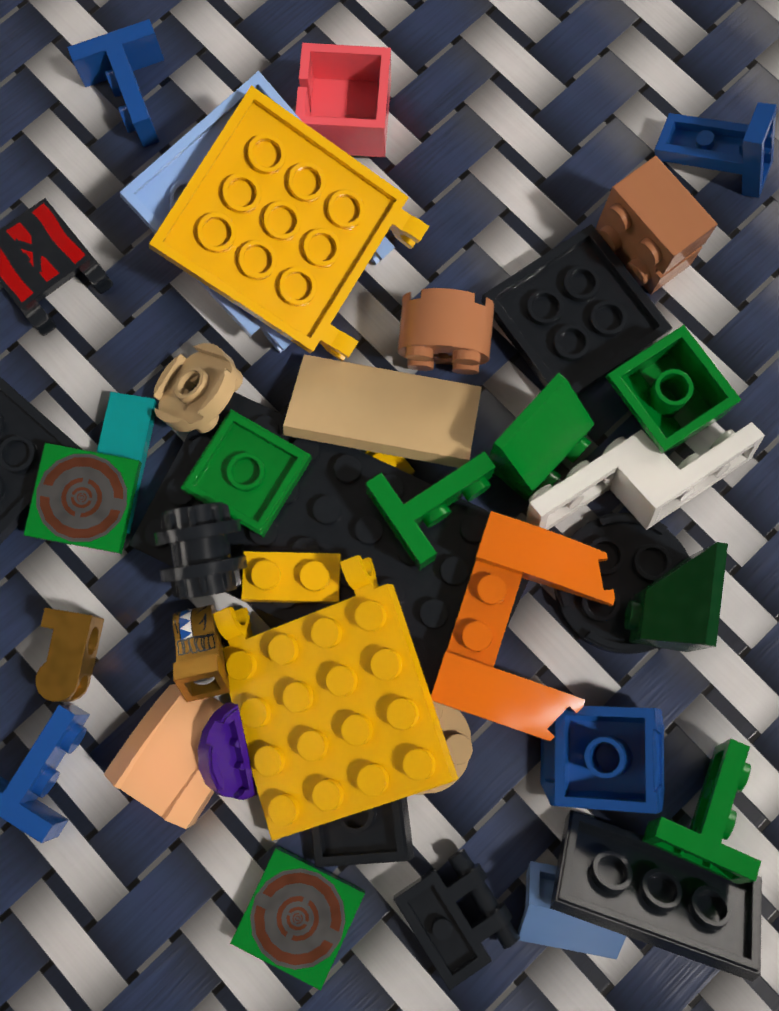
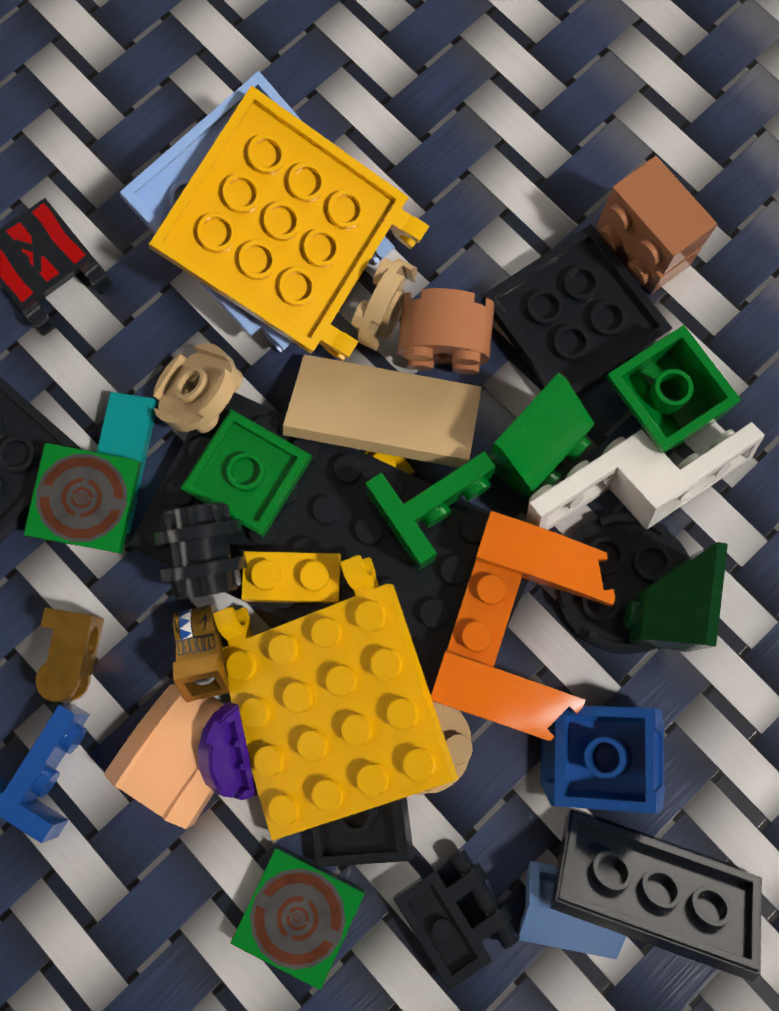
(114, 59): blue bracket -> none
(346, 95): coral piece -> none
(384, 308): none -> tan plate
(712, 820): green bracket -> none
(723, 145): blue bracket -> none

